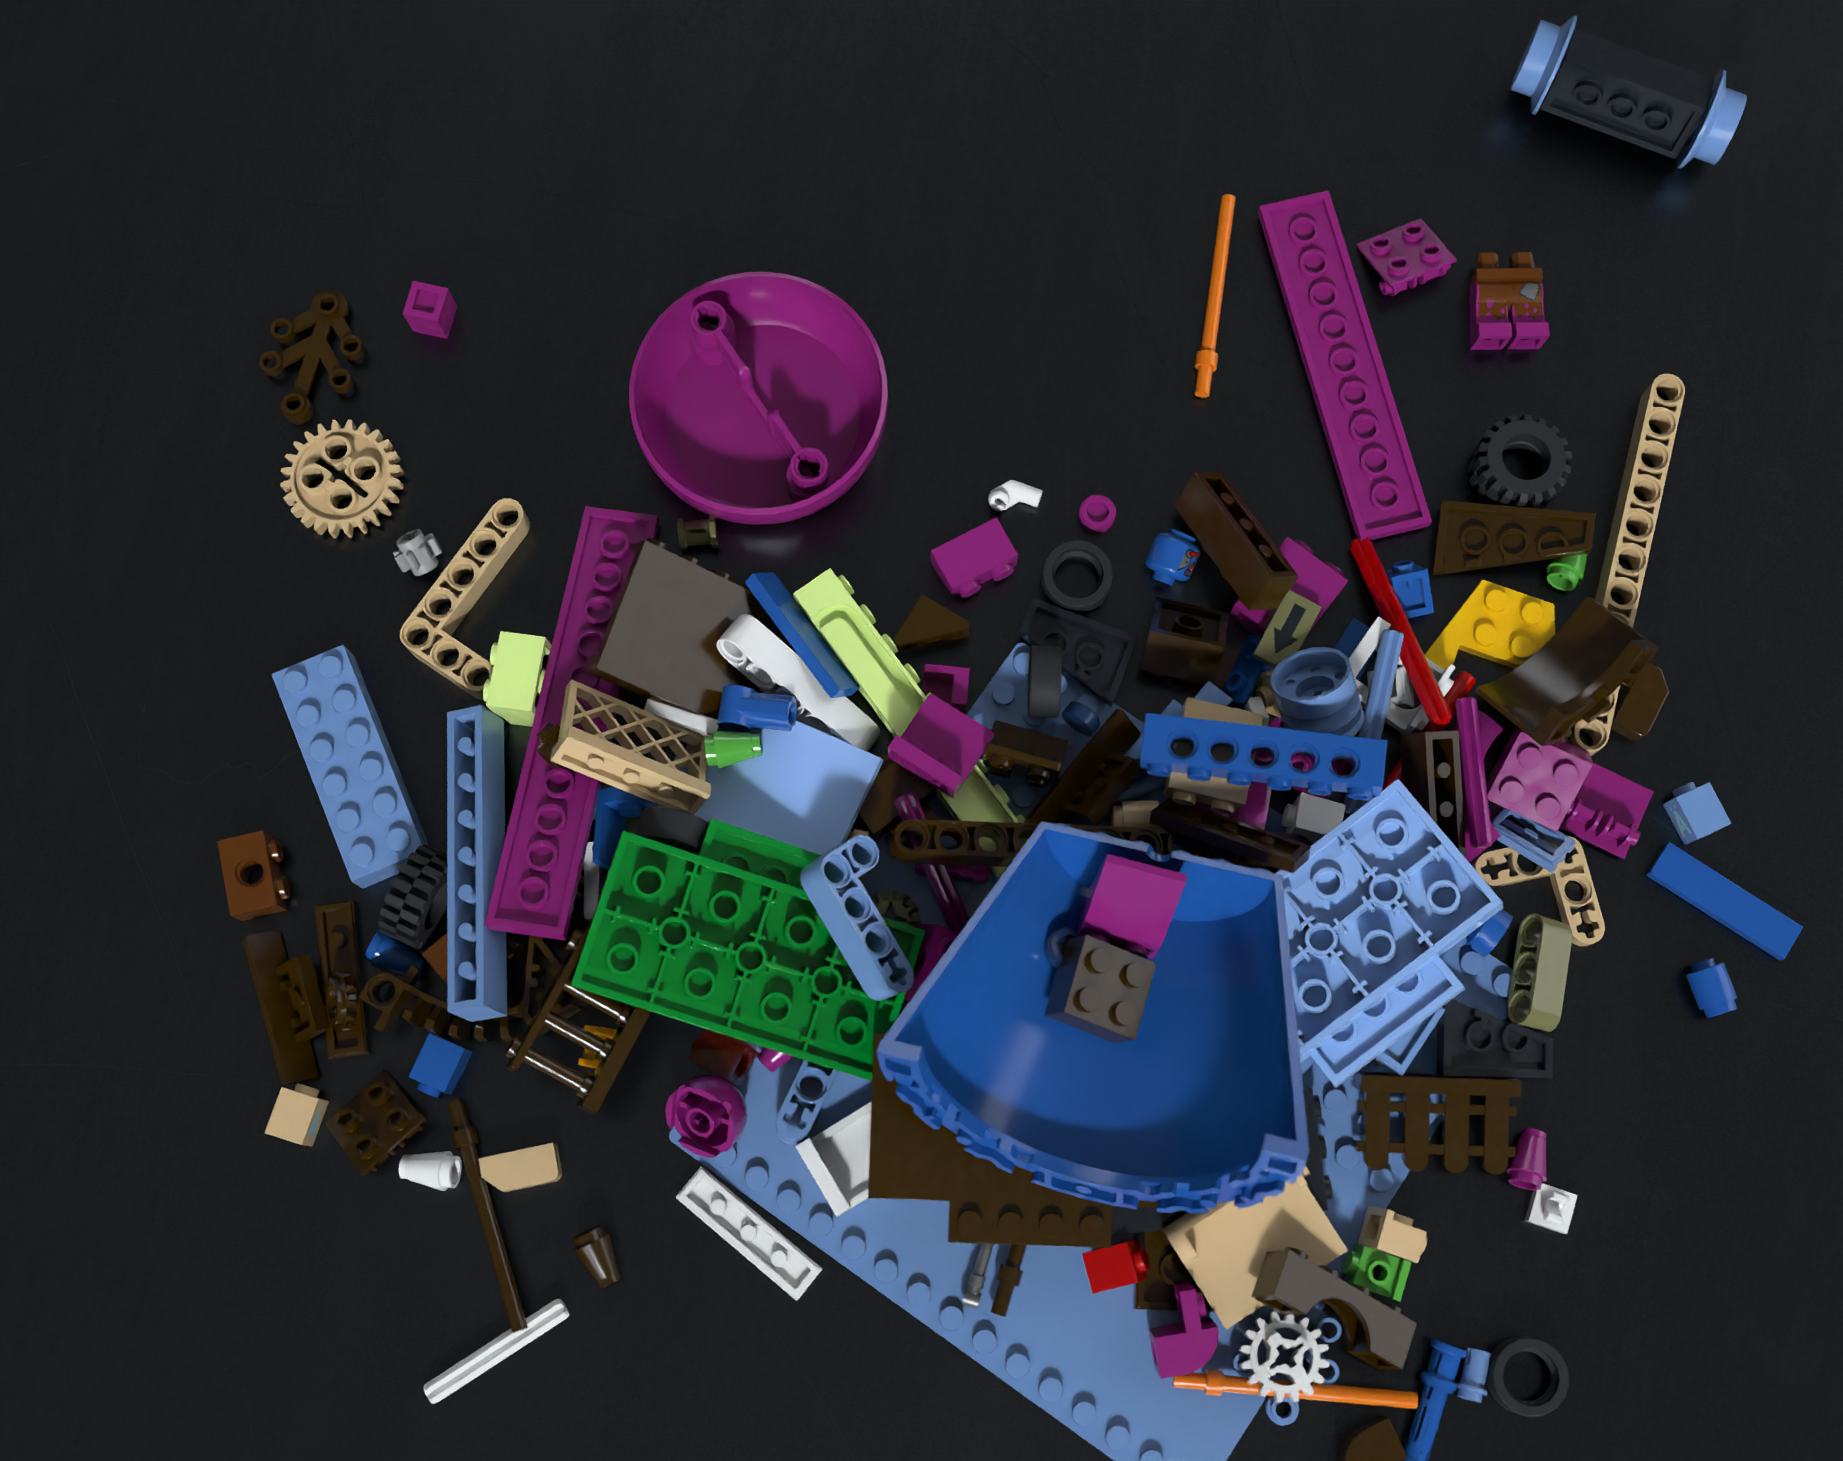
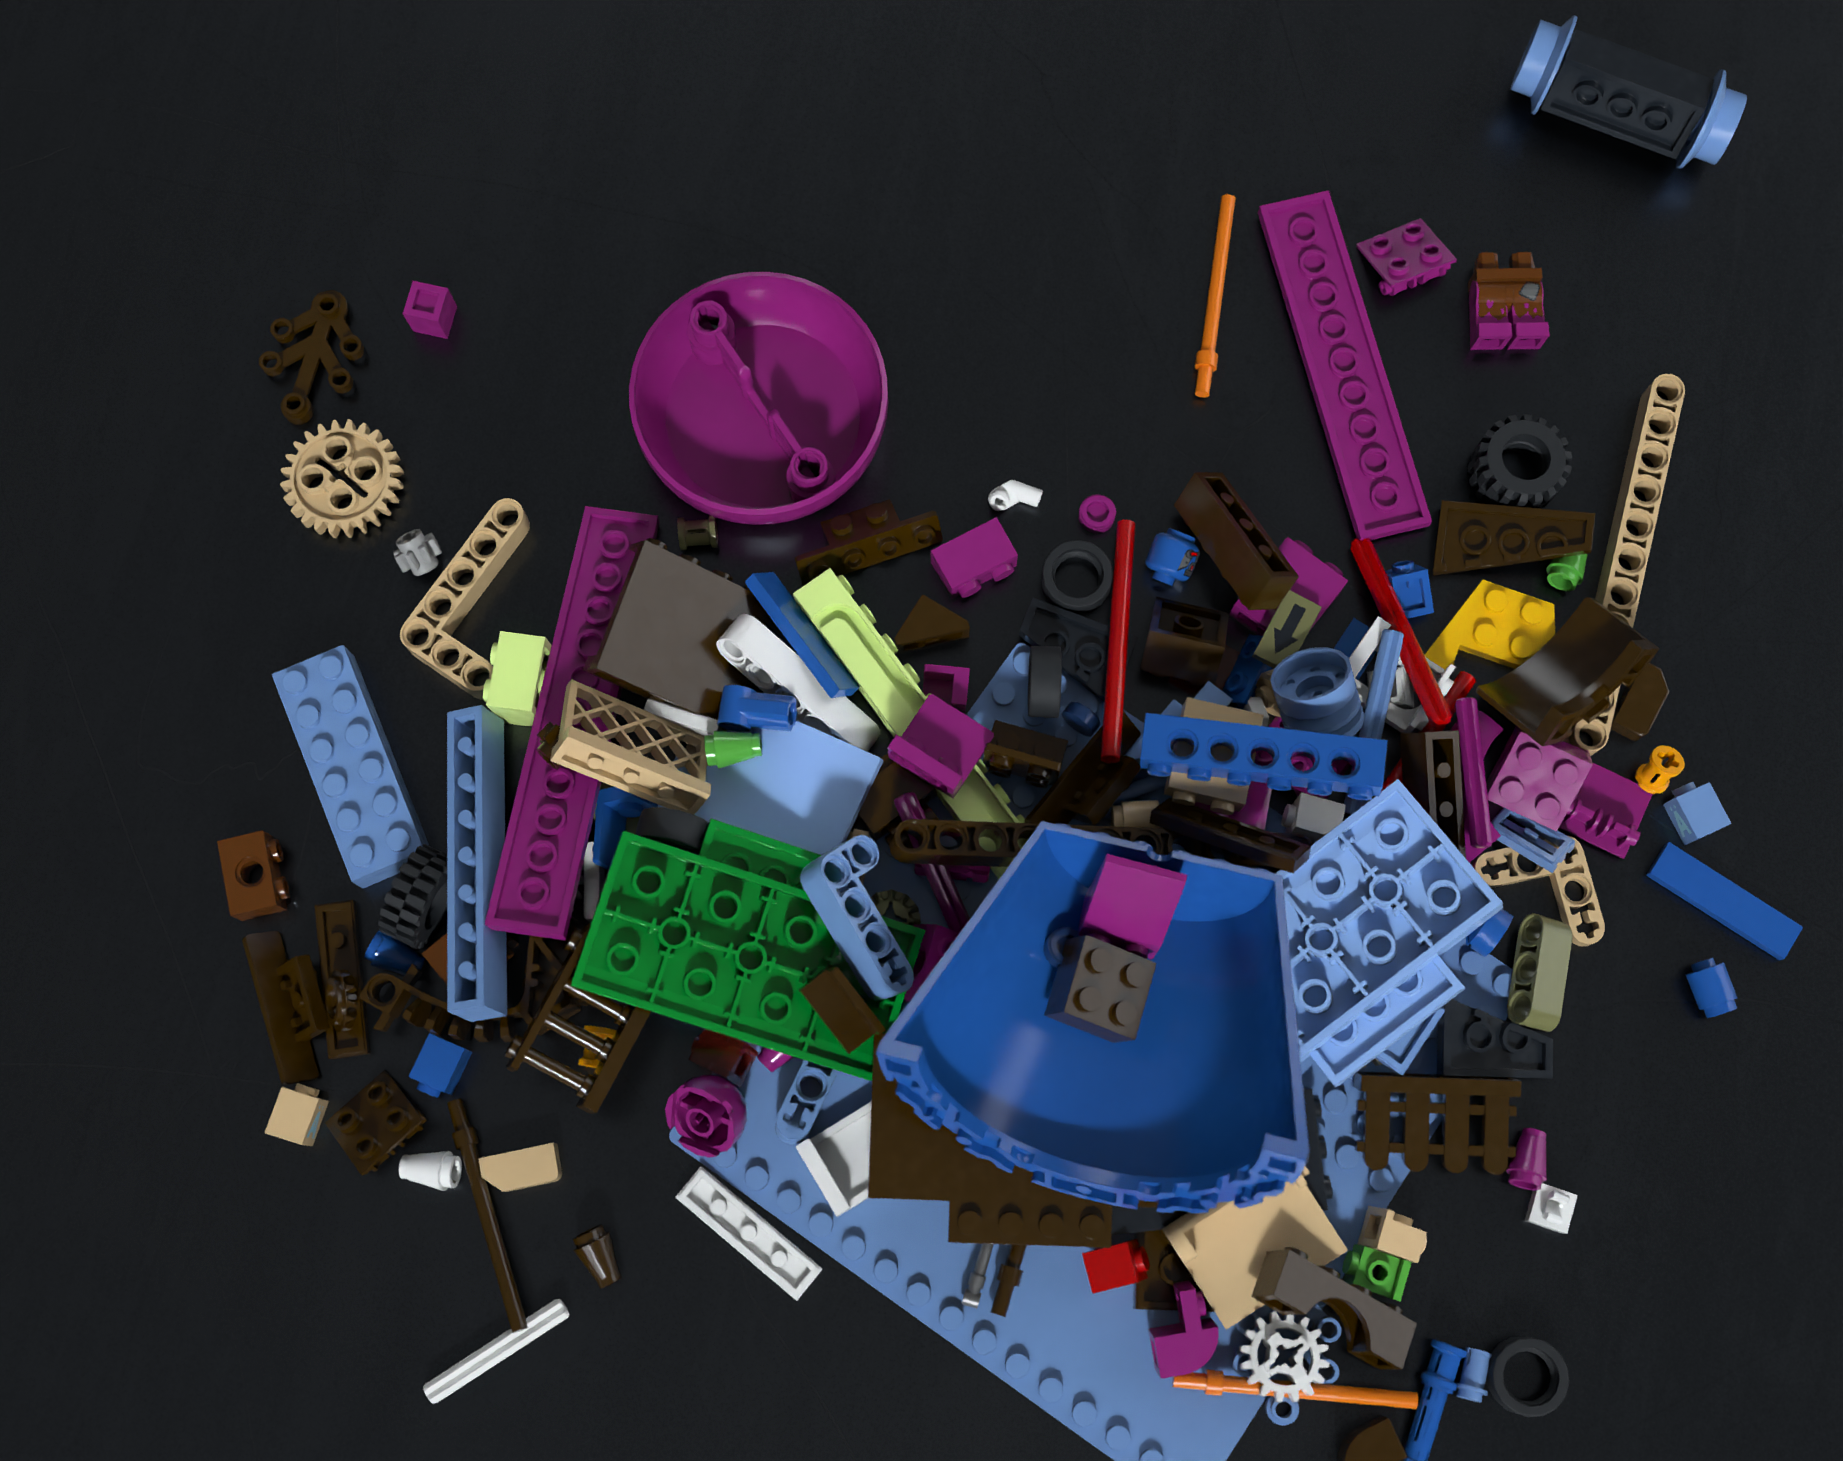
(841, 1008): none -> dark brown panel
(867, 539): none -> dark brown bracket
(1118, 642): none -> red piece
(1671, 768): none -> light orange bush

